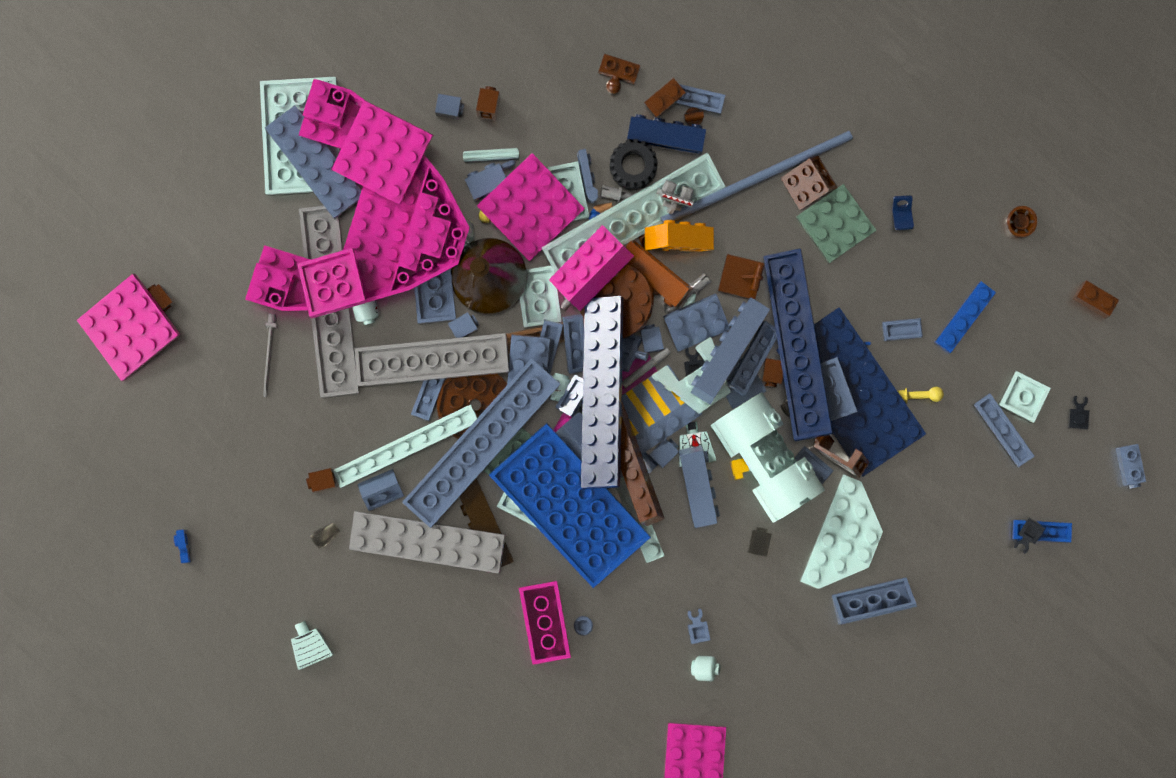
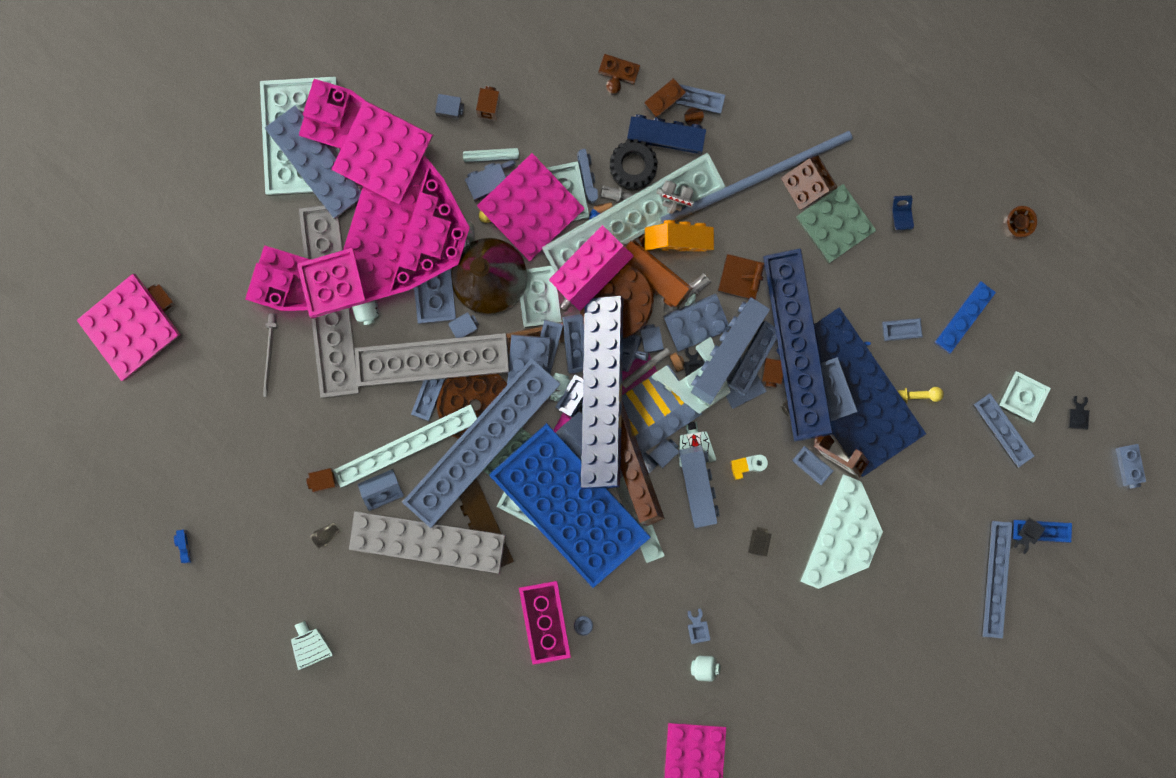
(677, 362): none -> medium nougat tile
(782, 479): light aqua cylinder -> none
(873, 601): sand blue slope -> none
(997, 579): none -> sand blue plate
(1096, 299): reddish brown brick -> none

